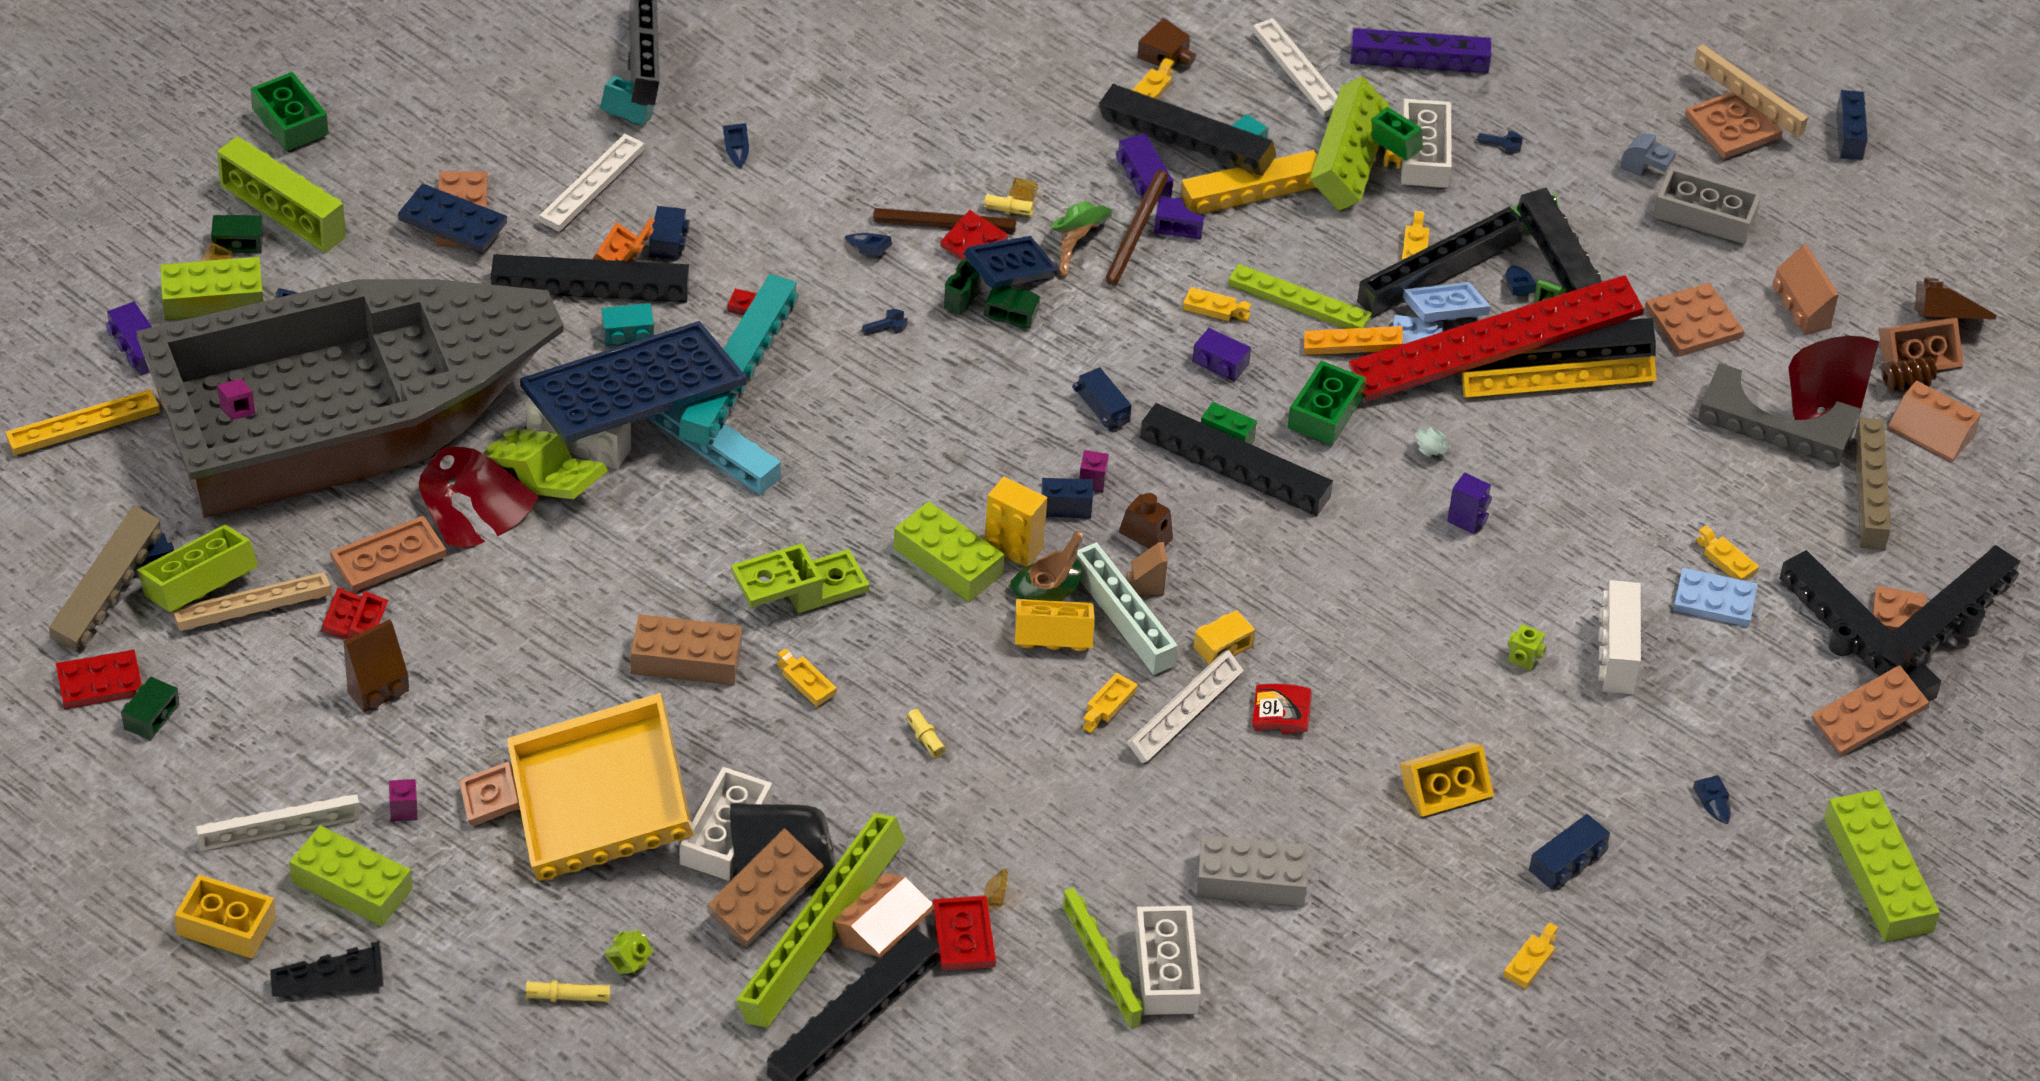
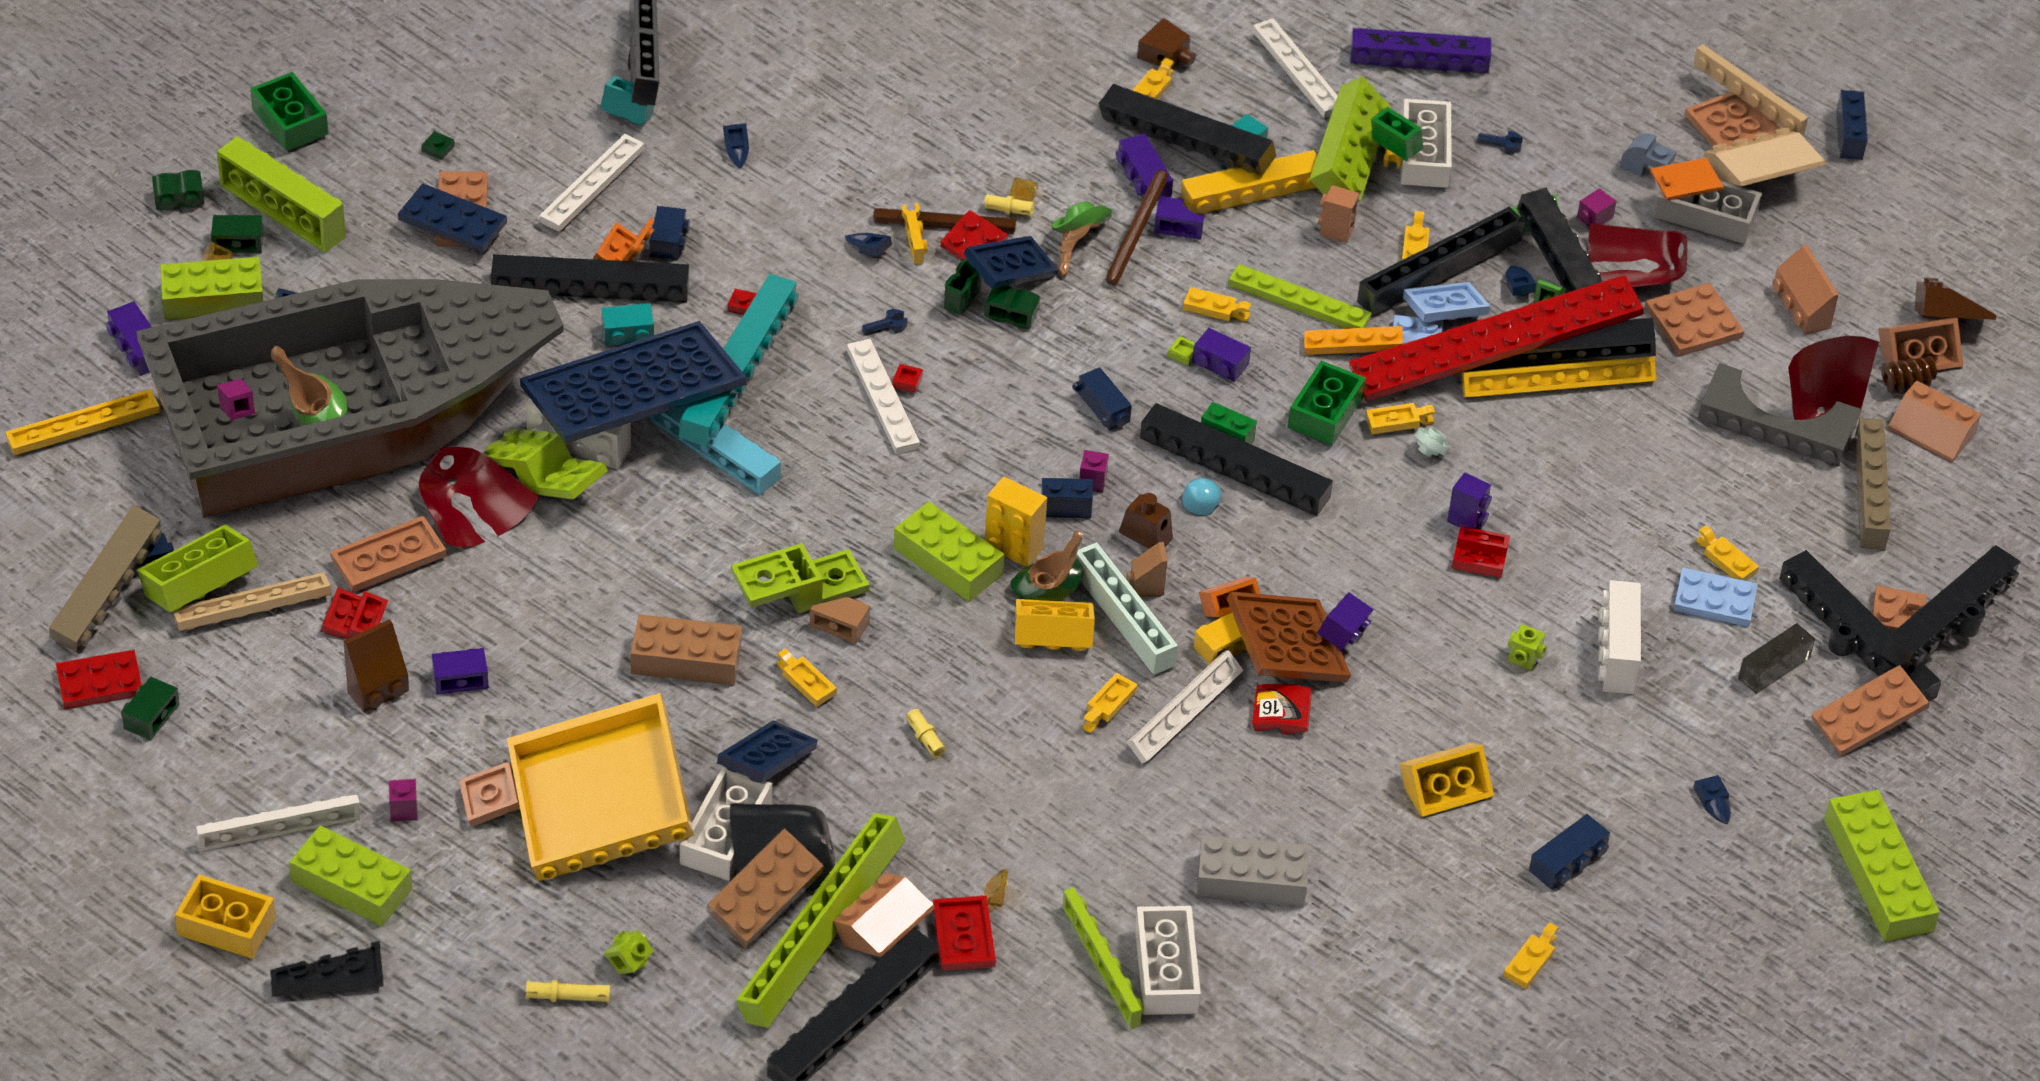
(178, 190): none -> dark green brick
(311, 395): none -> medium nougat hat
(437, 145): none -> dark green plate
(460, 671): none -> dark purple brick
(767, 751): none -> dark blue plate
(841, 618): none -> medium nougat slope
(883, 396): none -> white plate
(907, 378): none -> red plate
(914, 231): none -> yellow plate
(1181, 350): none -> lime tile
(1201, 496): none -> medium azure hair
(1215, 598): none -> orange brick
(1284, 637): none -> dark orange plate
(1338, 213): none -> nougat brick
(1346, 621): none -> dark purple brick
(1398, 418): none -> yellow plate
(1480, 552): none -> red slope
(1596, 208): none -> magenta brick
(1633, 244): none -> dark red piece
(1686, 179): none -> orange container
(1763, 157): none -> tan slope
(1776, 658): none -> clear smoke brick

